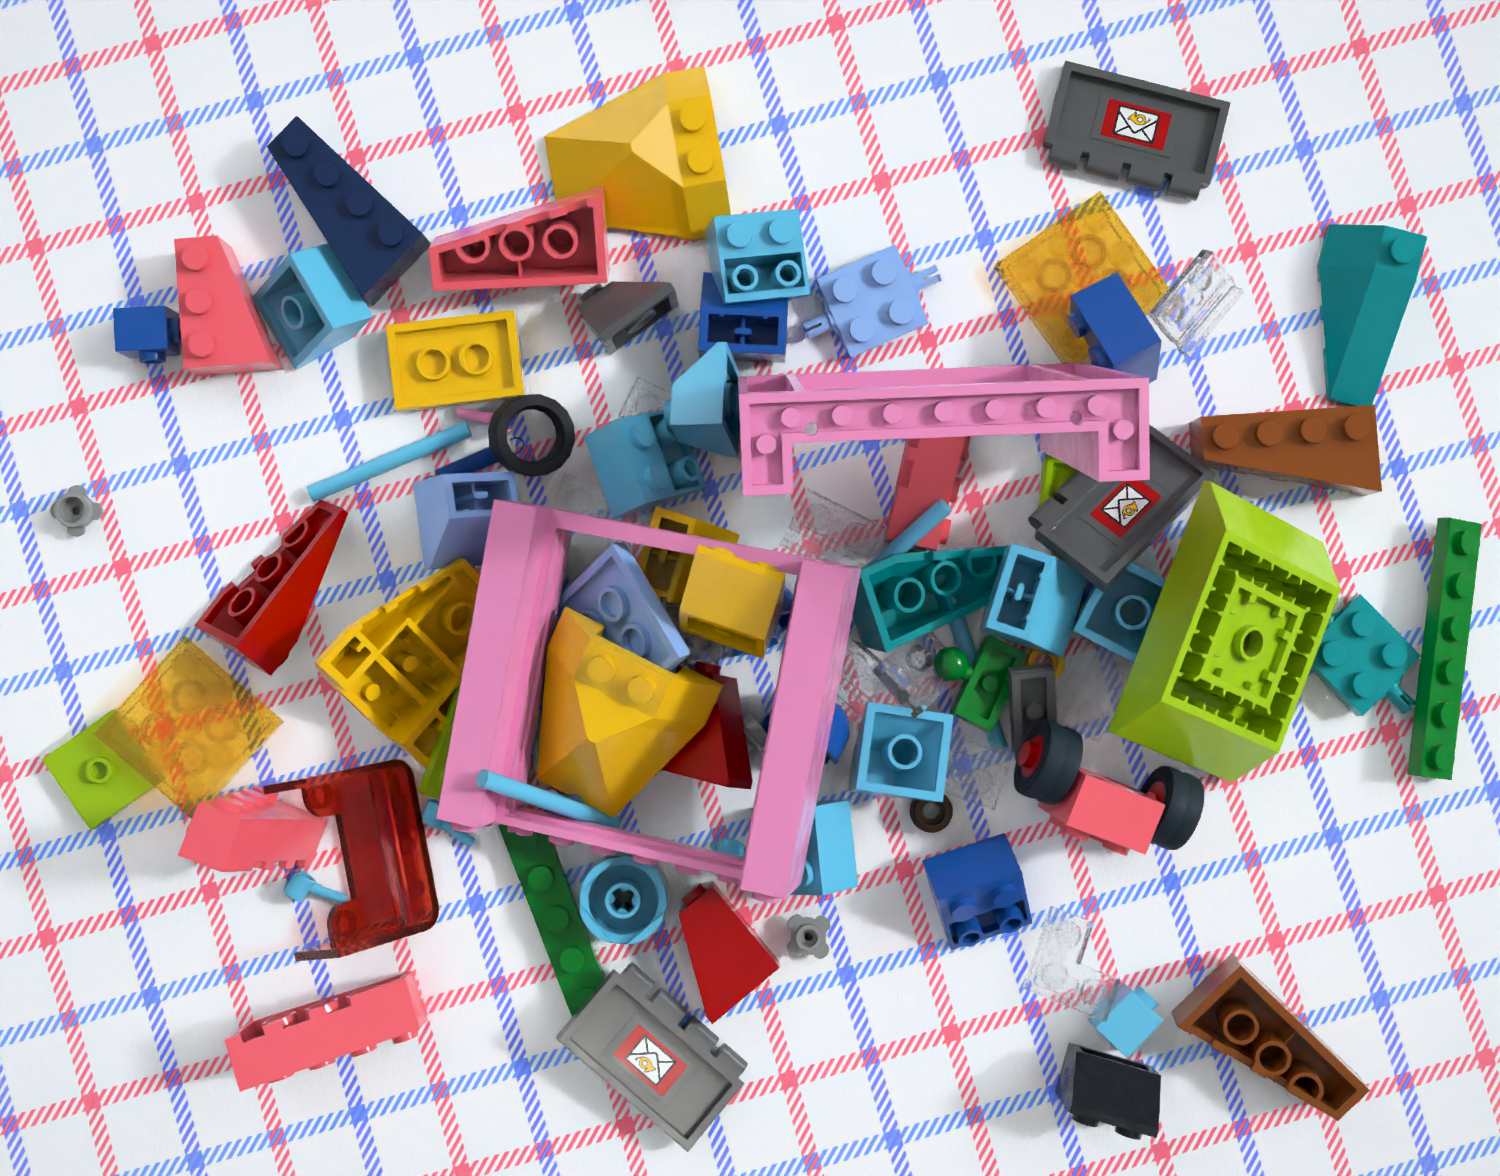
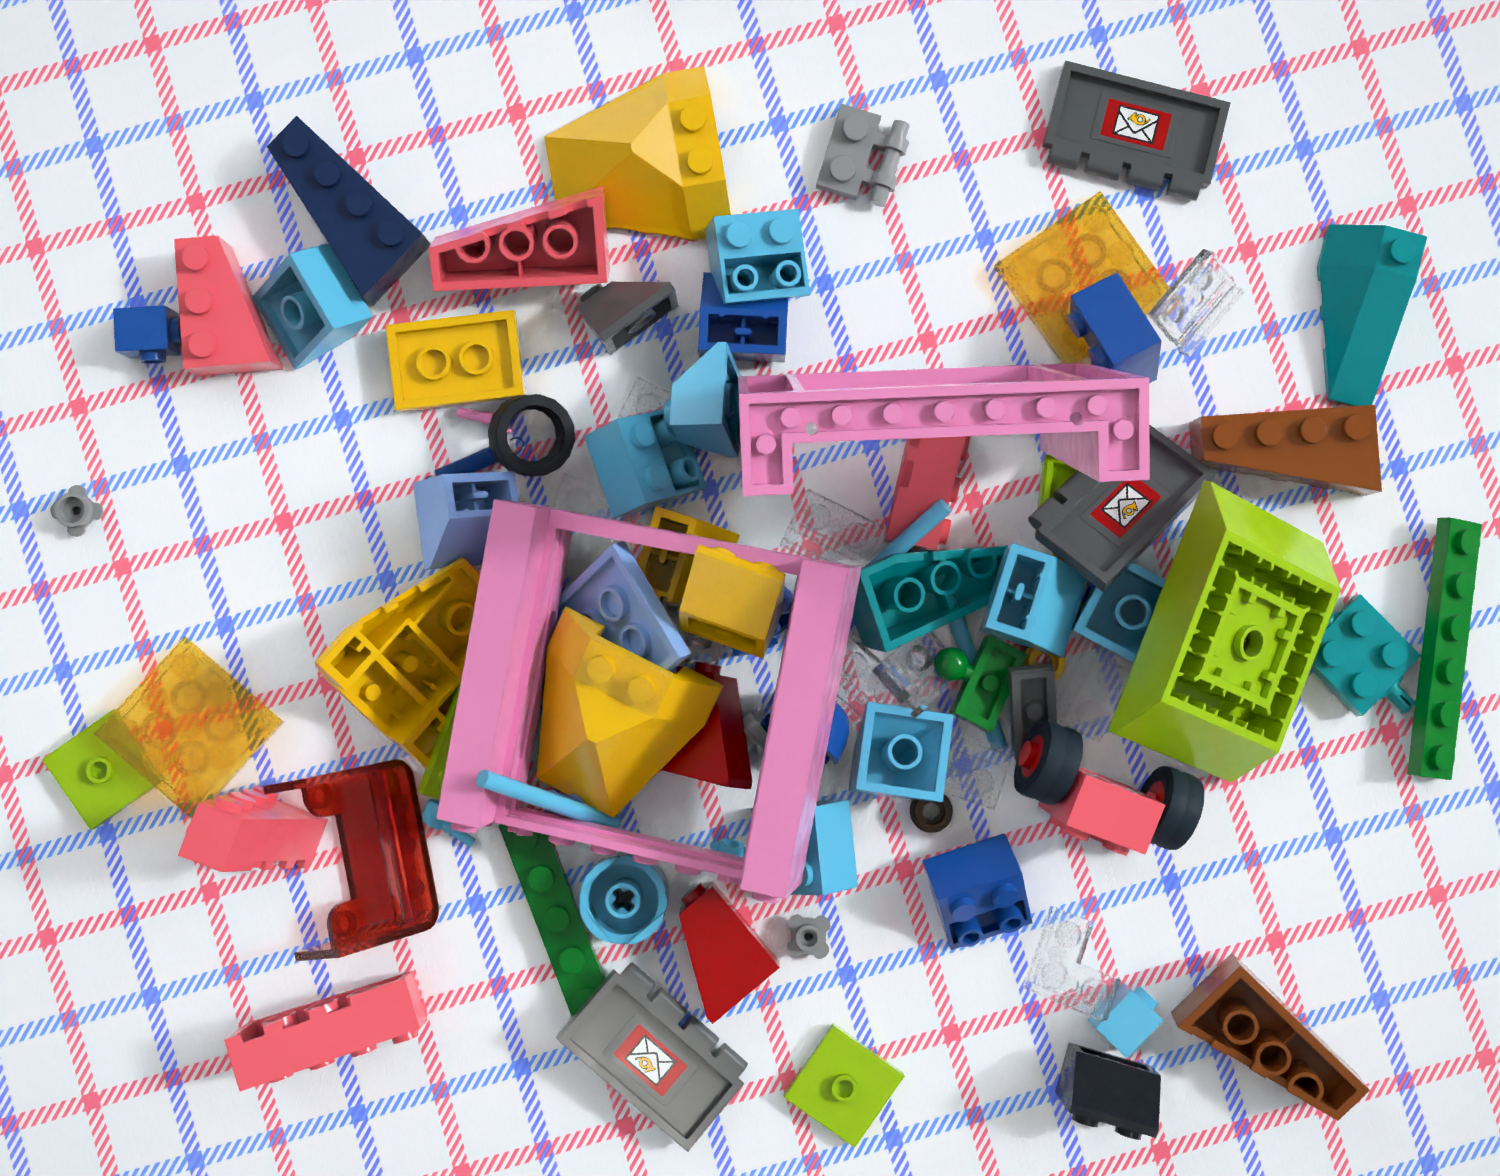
(270, 606): red wedge -> none
(302, 883): medium azure hand -> none
(389, 461): medium azure bar -> none
(843, 1085): none -> lime plate
(850, 150): none -> light grey plate
(871, 301): light blue plate -> none

